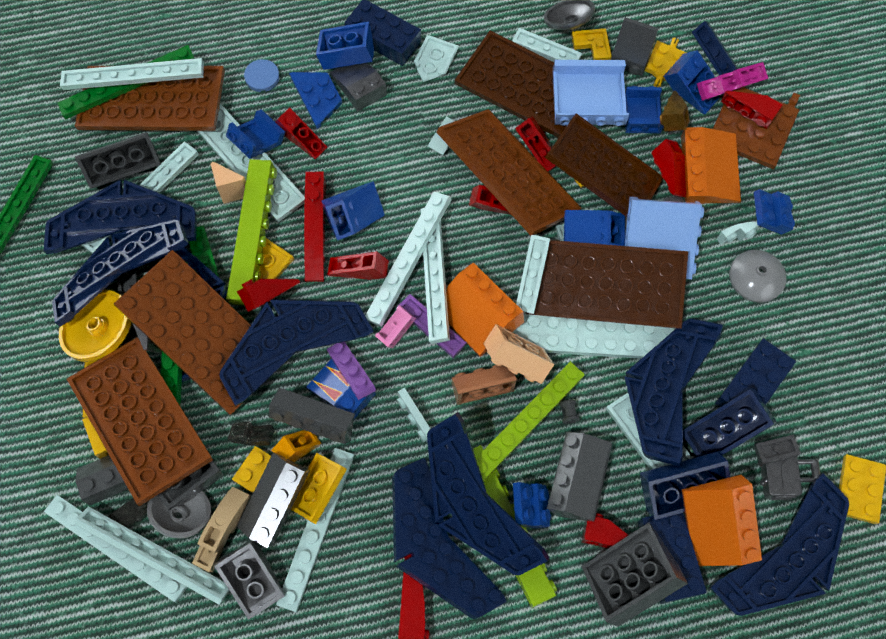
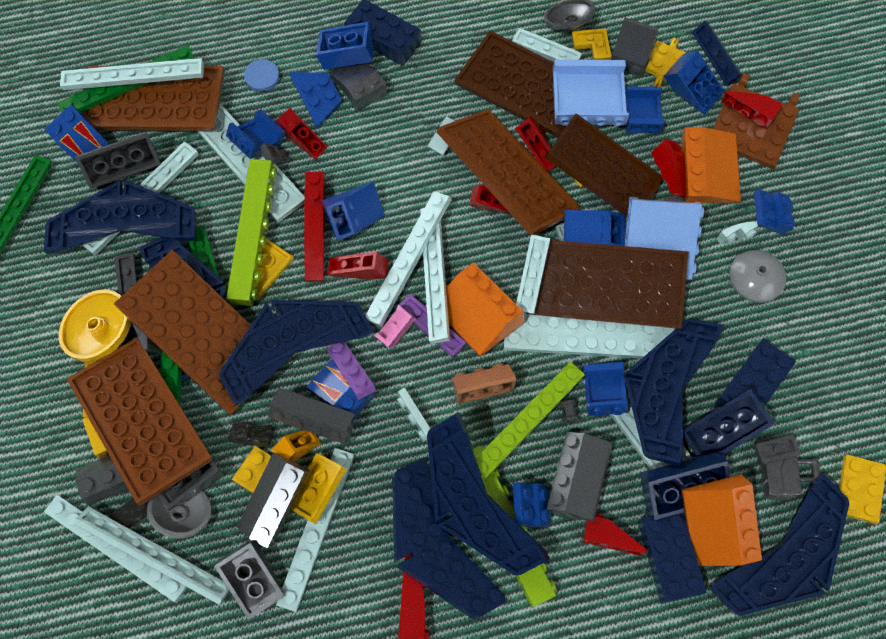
(75, 133): none -> blue slope
(112, 258): dark blue wing -> none
(219, 528): tan slope -> none
(229, 183): light nougat slope -> none
(263, 290): red slope -> none
(272, 153): none -> dark grey plate
(434, 57): light aqua tile -> none
(518, 354): light nougat brick -> none
(605, 389): none -> blue panel
(633, 575): dark grey slope -> none
(675, 114): pearl gold slope -> none
(732, 81): dark pink slope -> none

